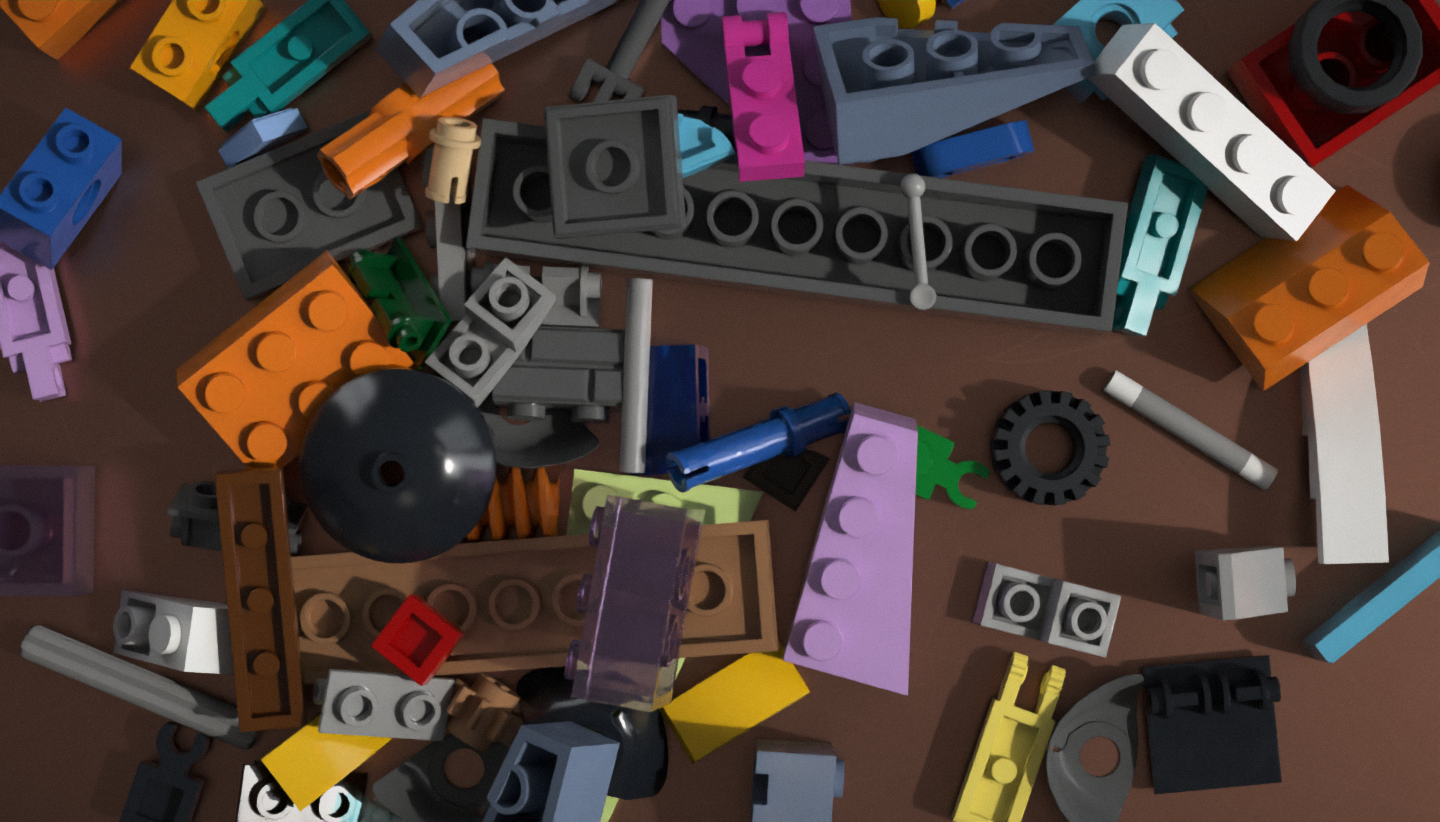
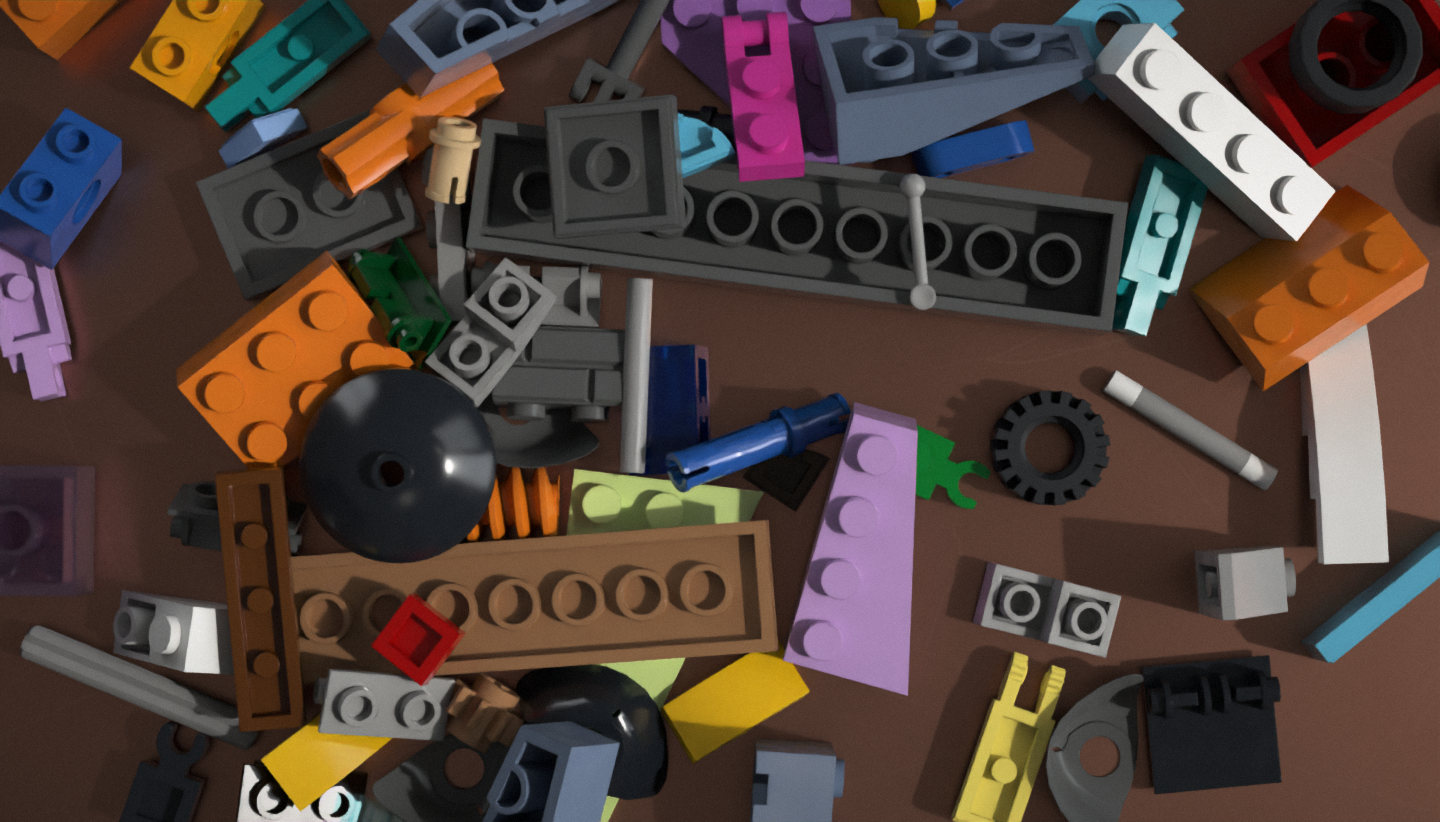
(634, 602): clear purple brick -> none

